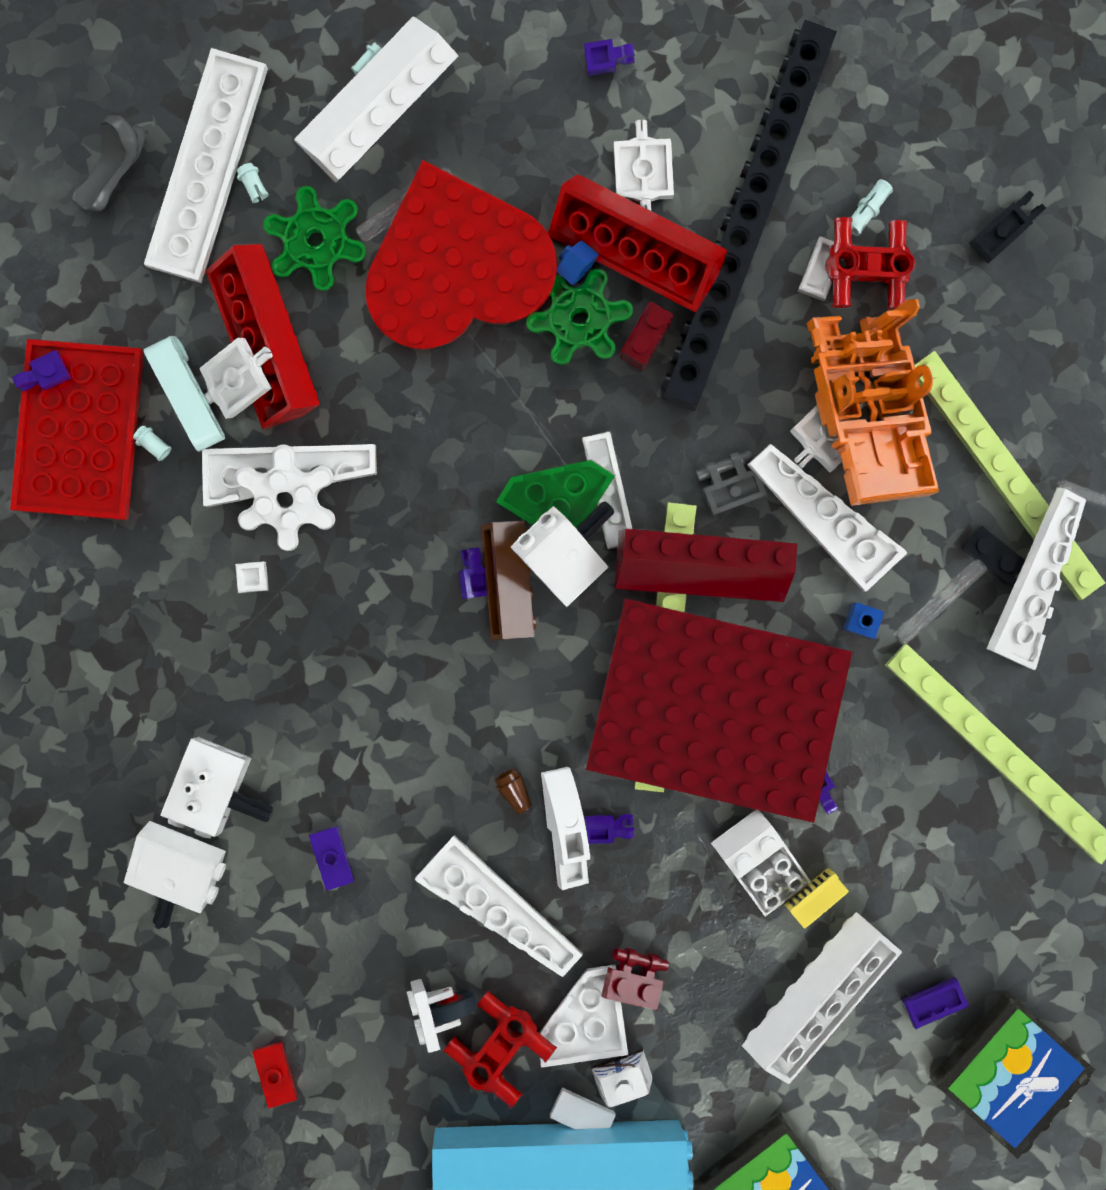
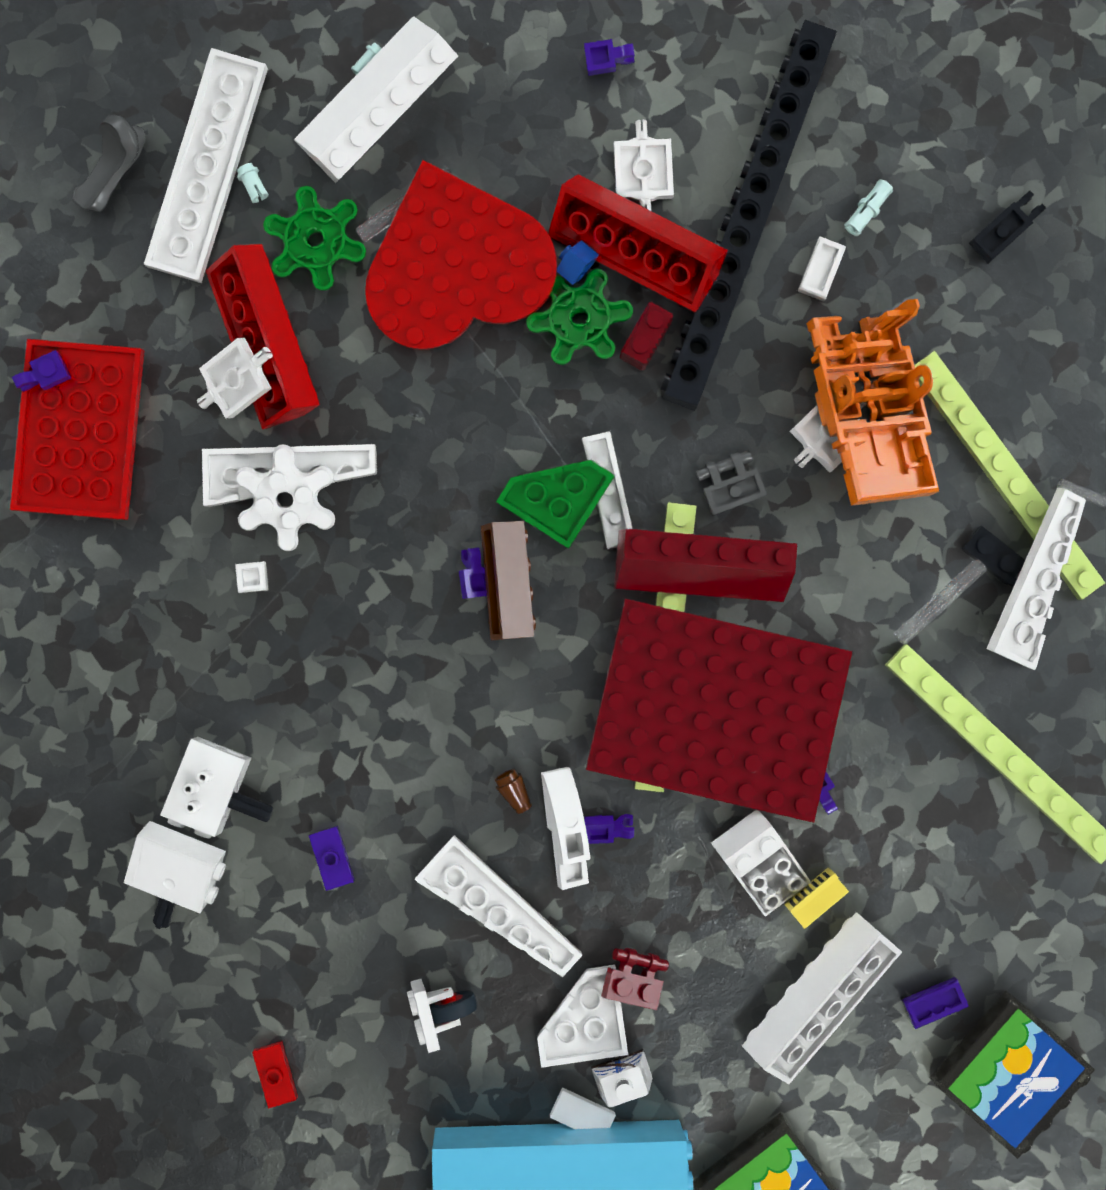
(151, 442): light aqua pin -> none
(186, 397): light aqua beam -> none
(499, 1049): red piece -> none
(561, 553): white piece -> none
(844, 534): white wing -> none
(854, 620): blue plate -> none
(869, 263): red piece -> none

